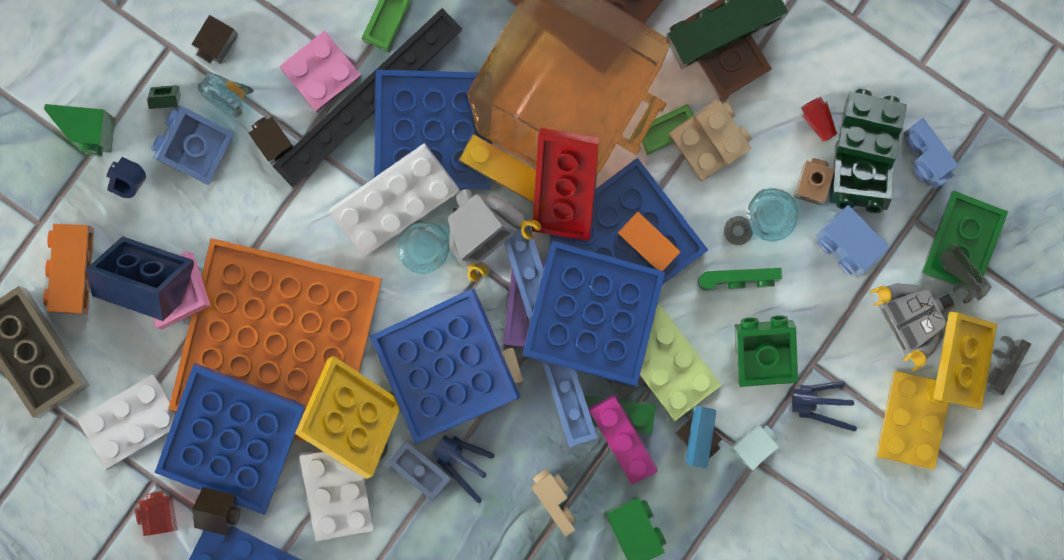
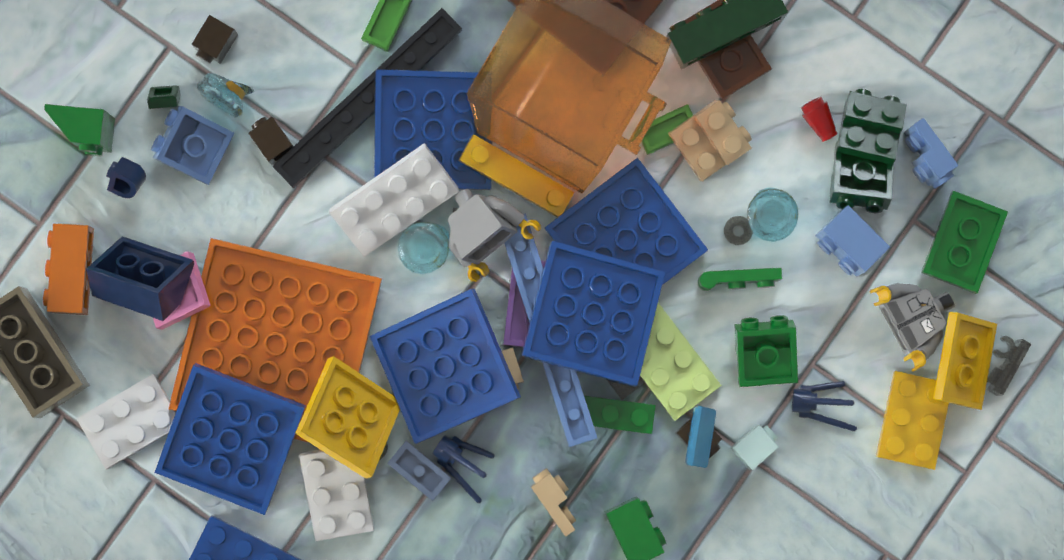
(156, 514): clear red brick -> none
(215, 511): dark brown brick -> none
(320, 71): bright pink plate -> none
(565, 183): red plate -> none
(623, 439): dark pink plate -> none
(648, 242): orange tile -> none
(814, 181): medium nougat brick -> none
(957, 263): clear smoke plate -> none

